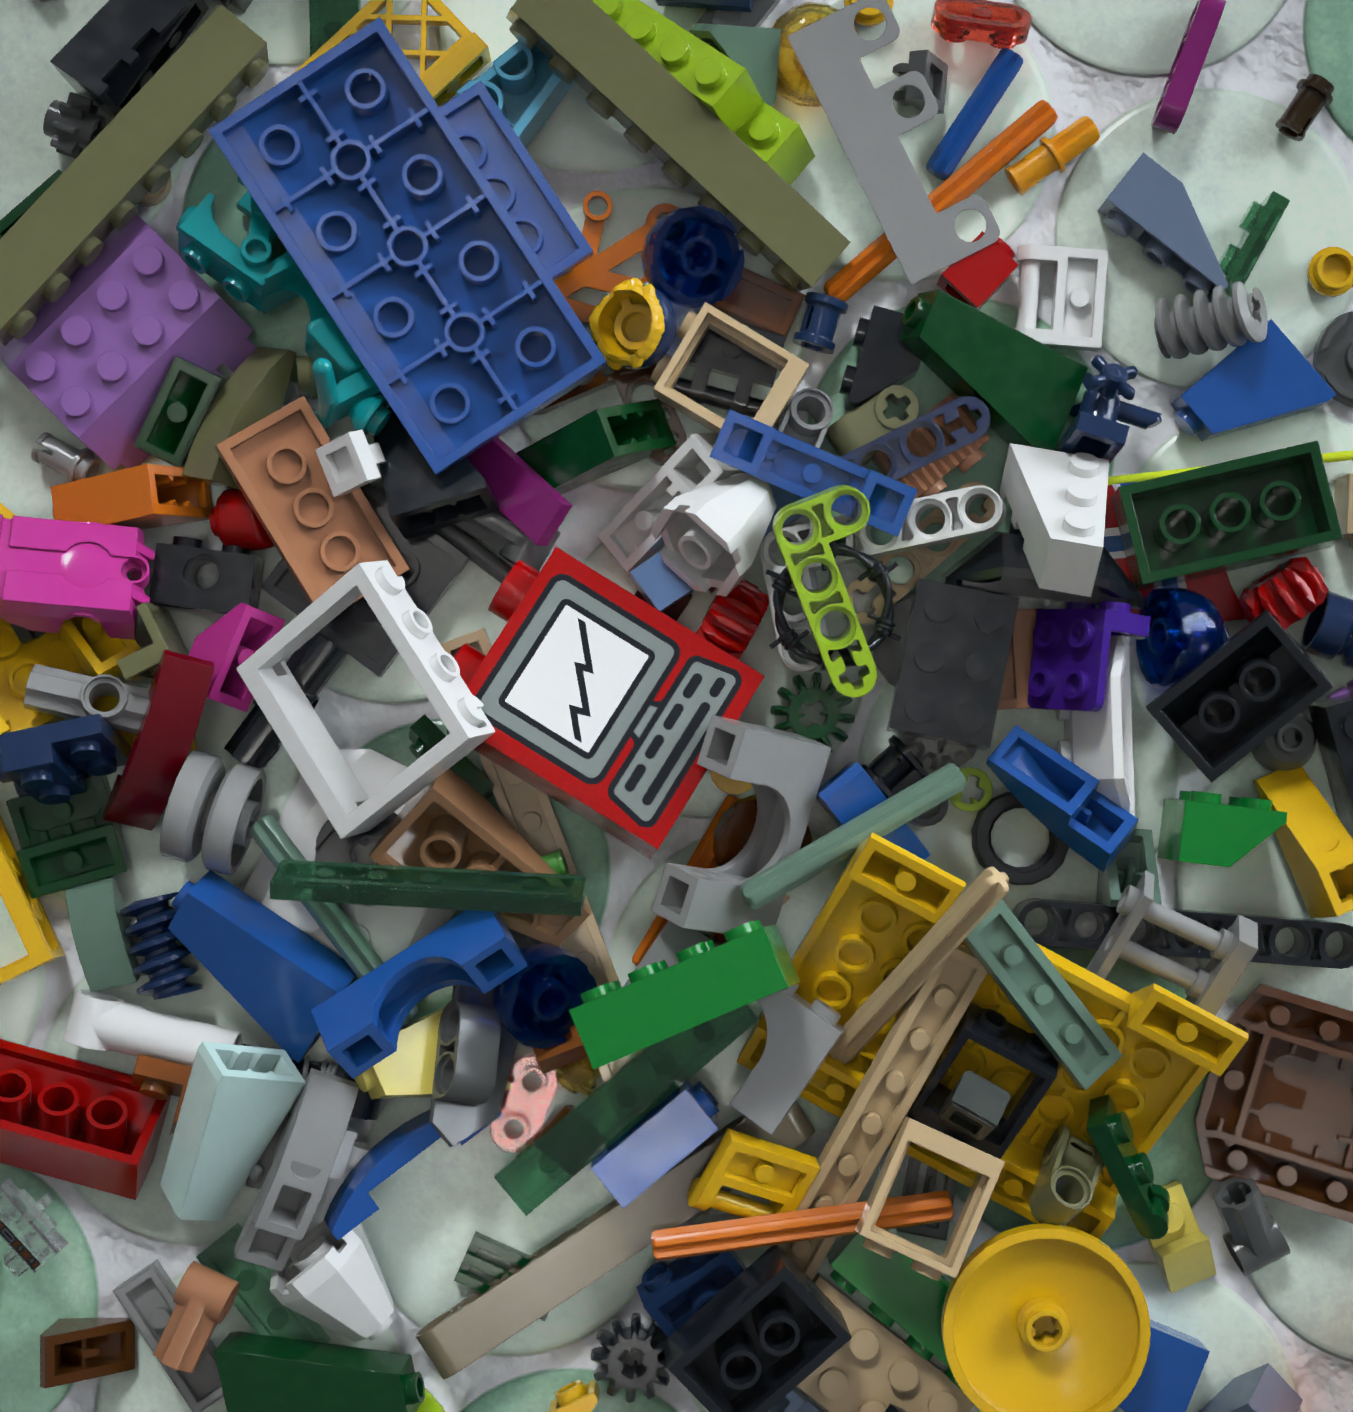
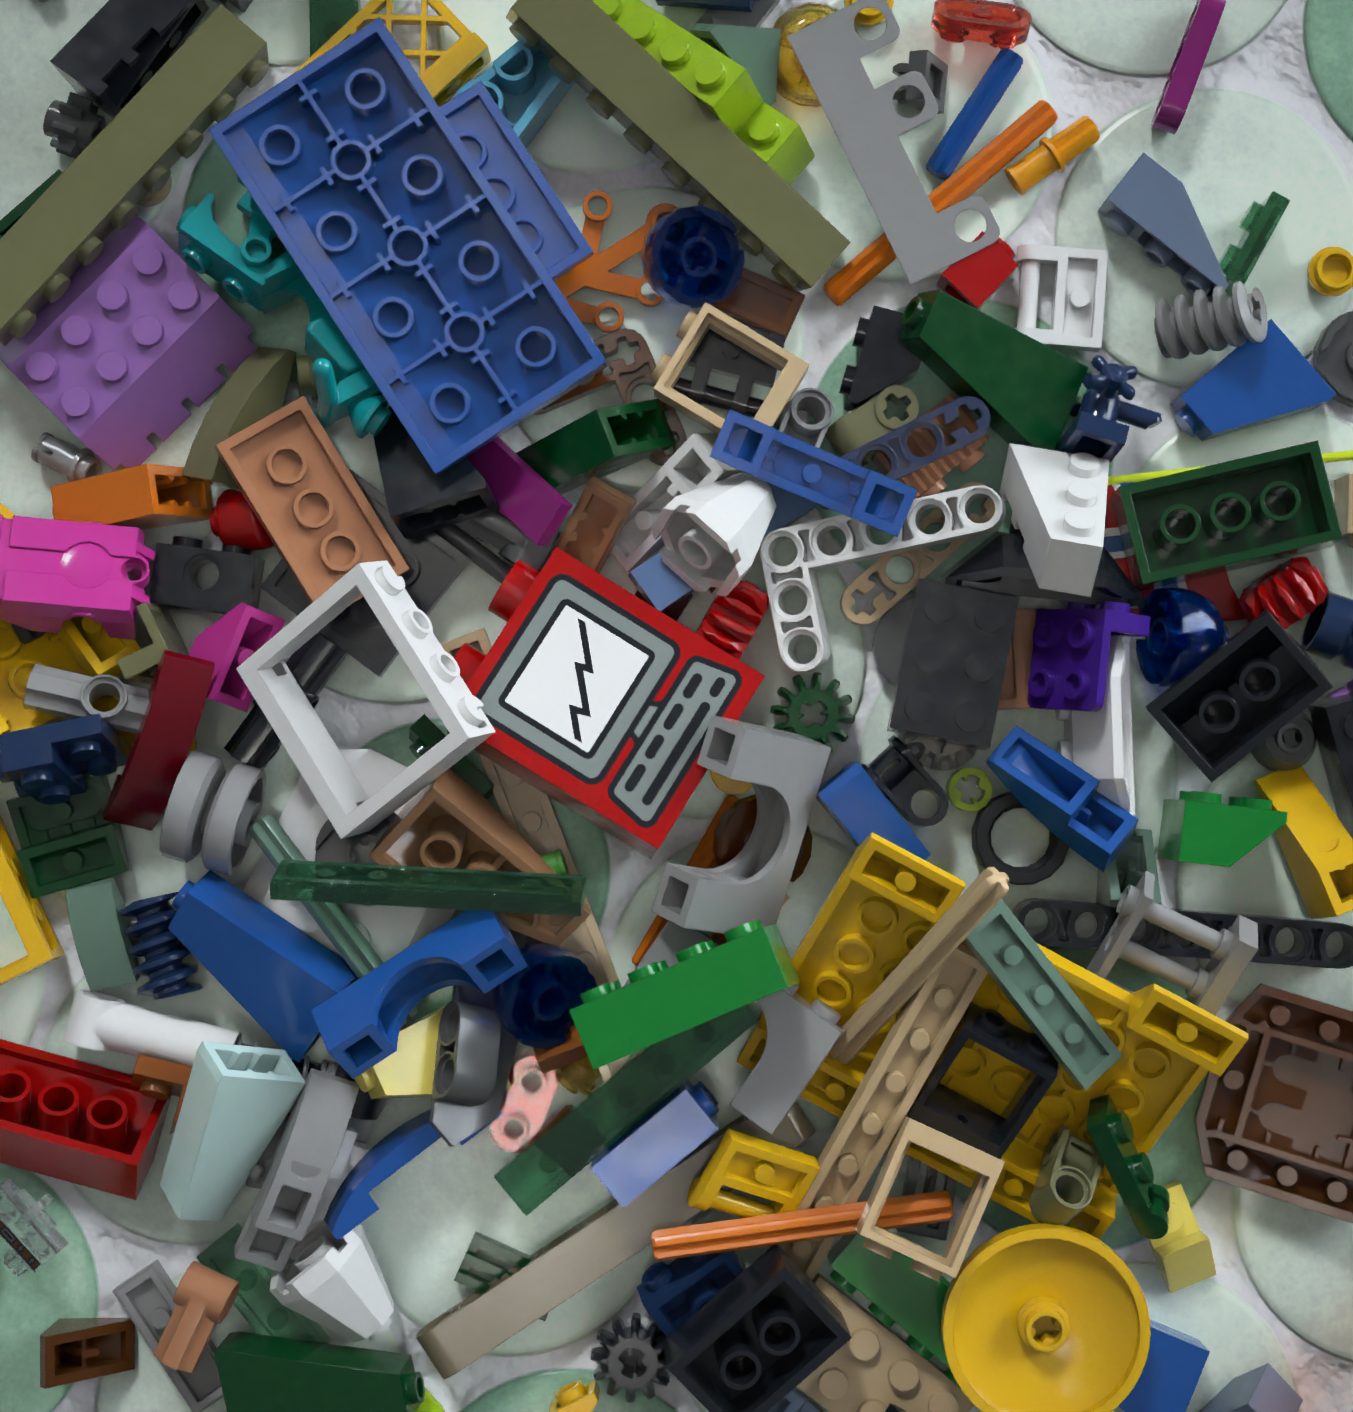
(178, 411): dark green slope -> none
(350, 462): white tile -> none
(595, 523): none -> medium nougat plate
(633, 325): yellow hair -> none
(820, 322): dark blue bush -> none
(833, 594): lime beam -> none
(845, 839): sand green axle -> none
(883, 624): black piece -> none
(974, 1105): pearl dark grey slope -> none
(1251, 1231): dark grey piece -> none
(1307, 103): dark brown pin -> none

